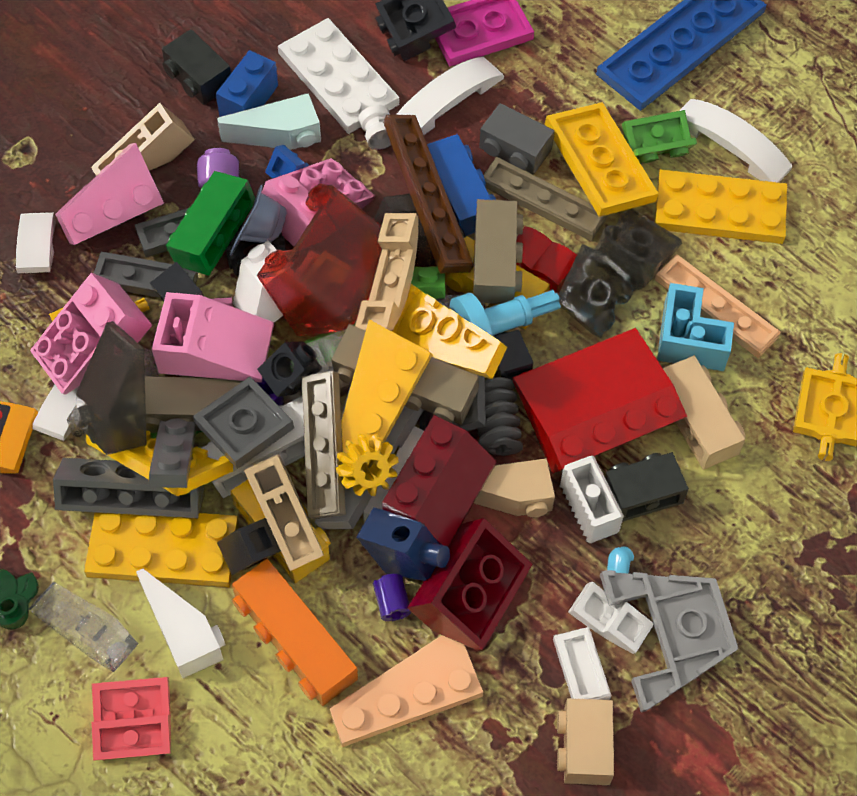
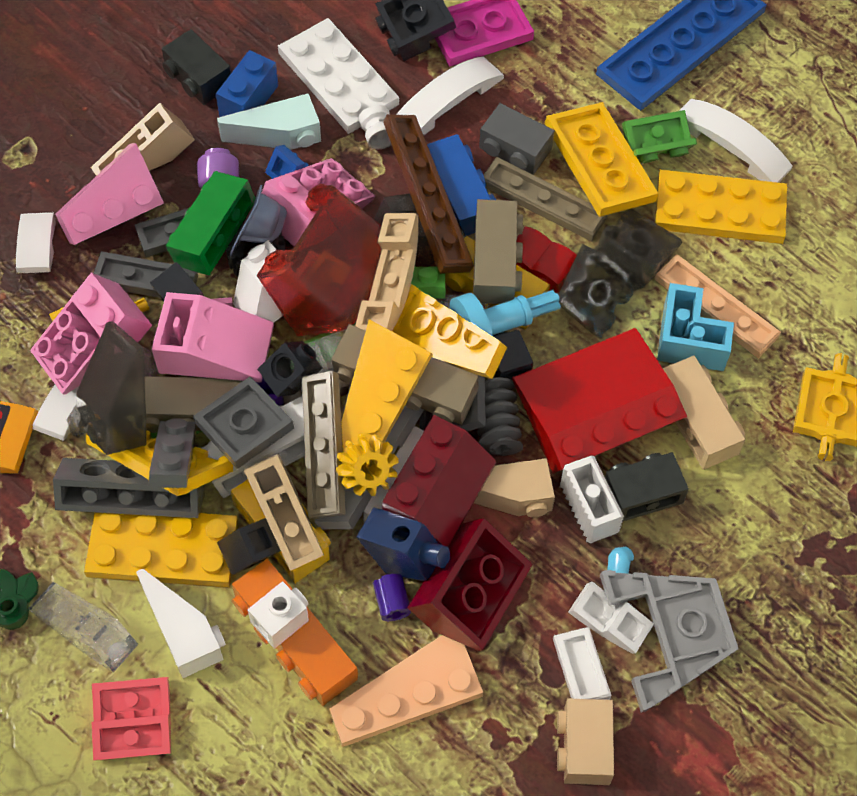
(279, 614): none -> white brick

